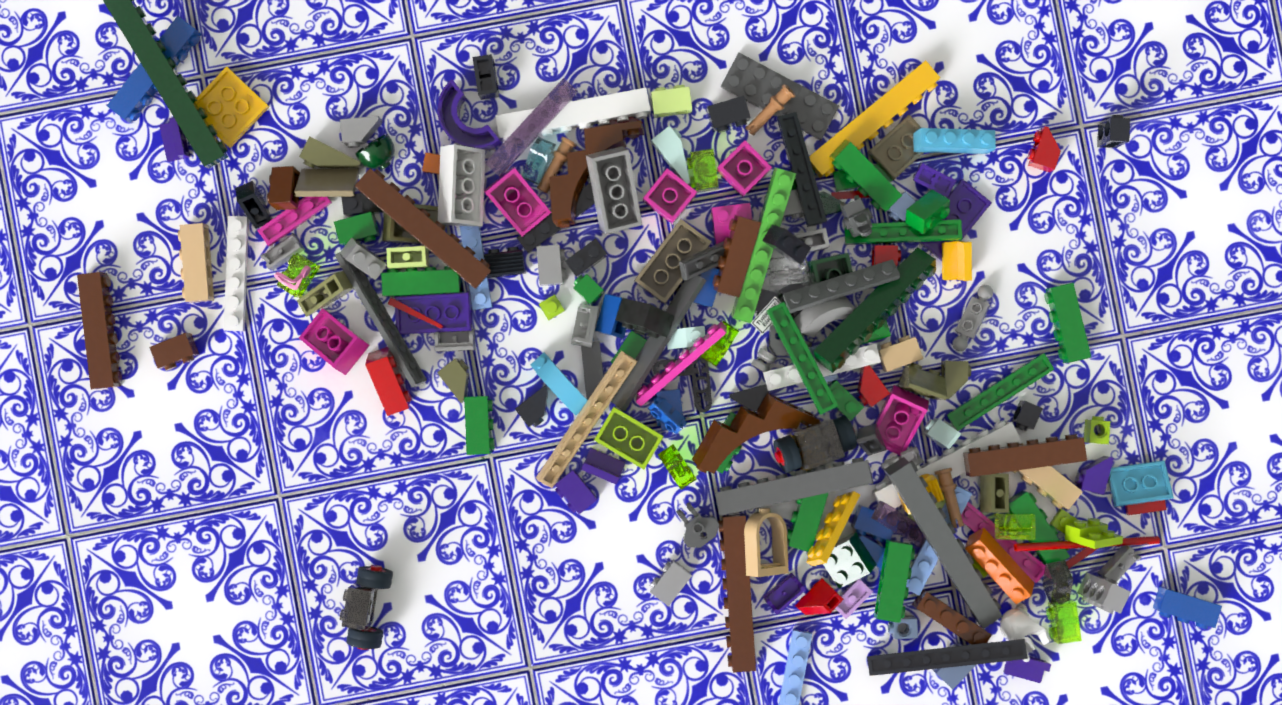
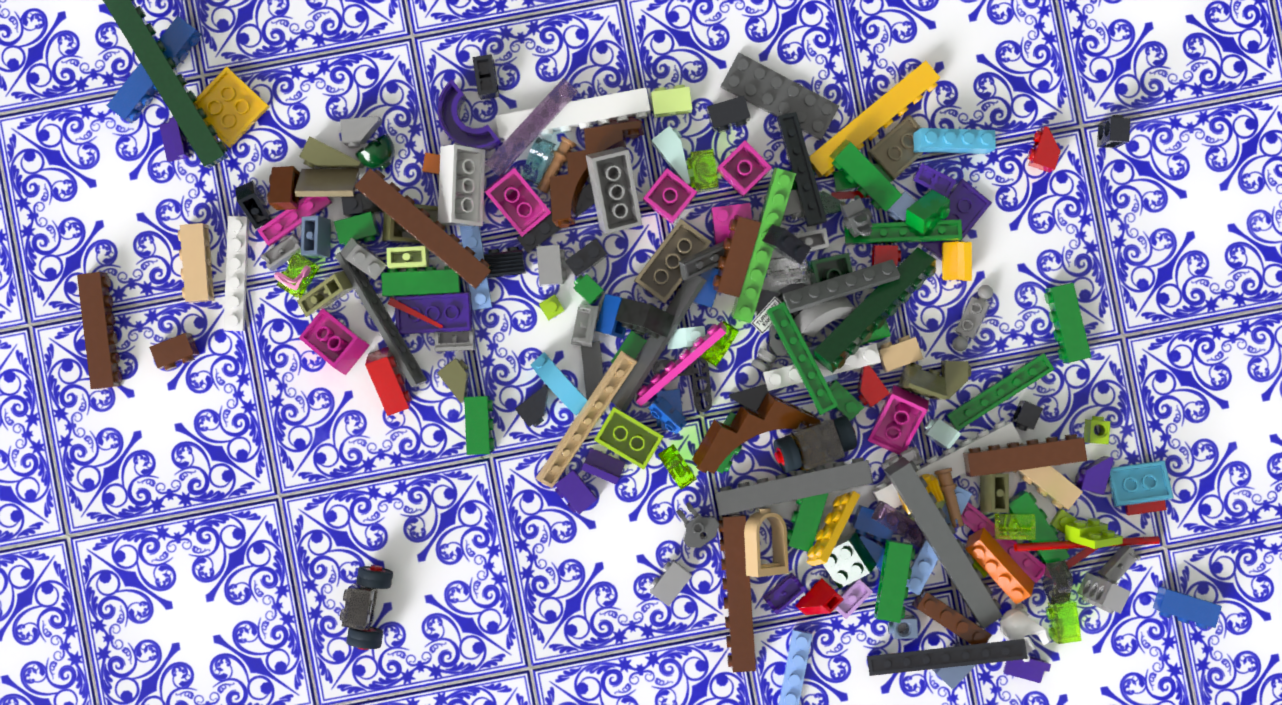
(315, 237): none -> sand blue brick
(776, 103): medium nougat pin -> none
(870, 439): dark grey slope -> none

